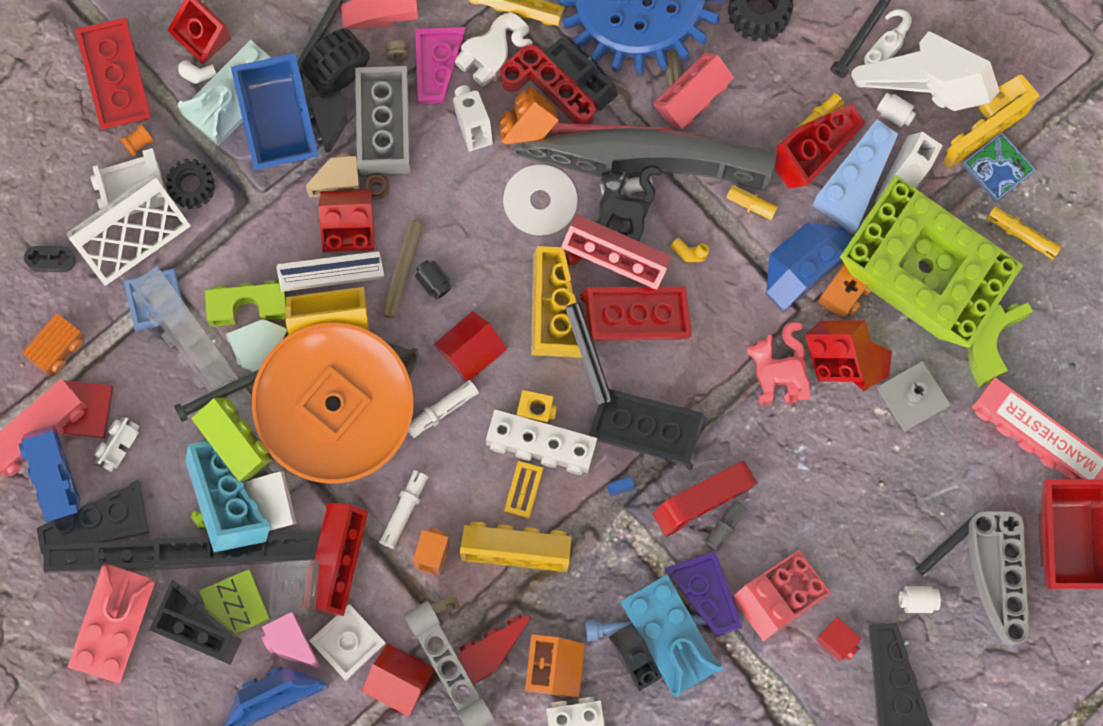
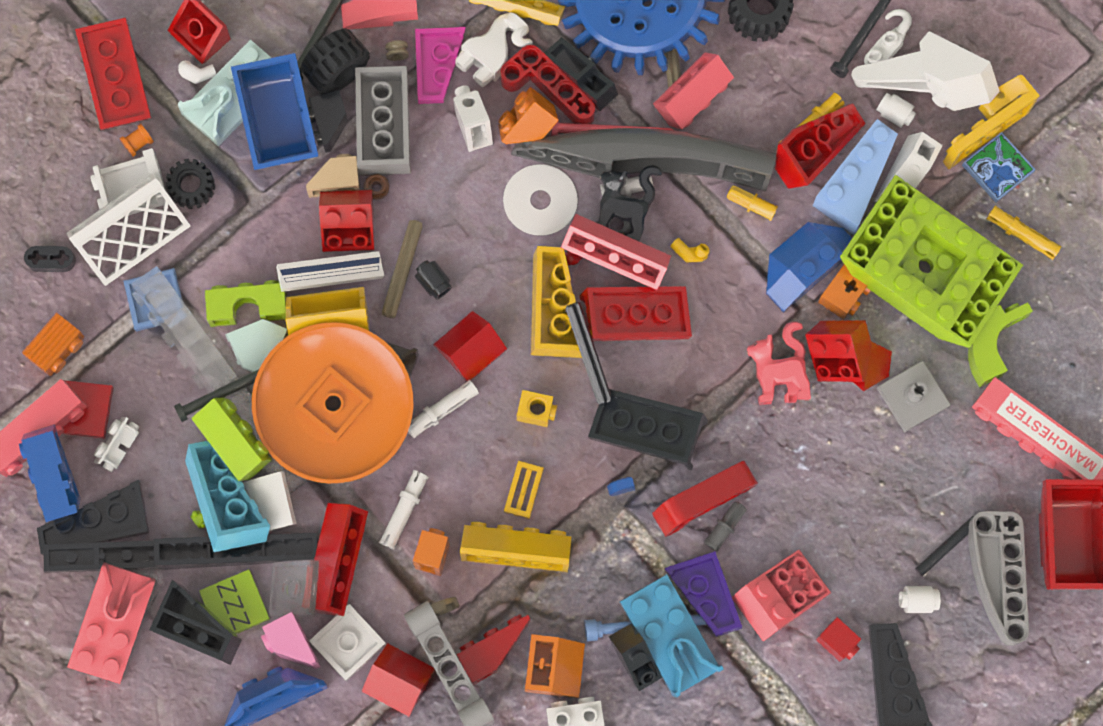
(540, 441): white brick -> none

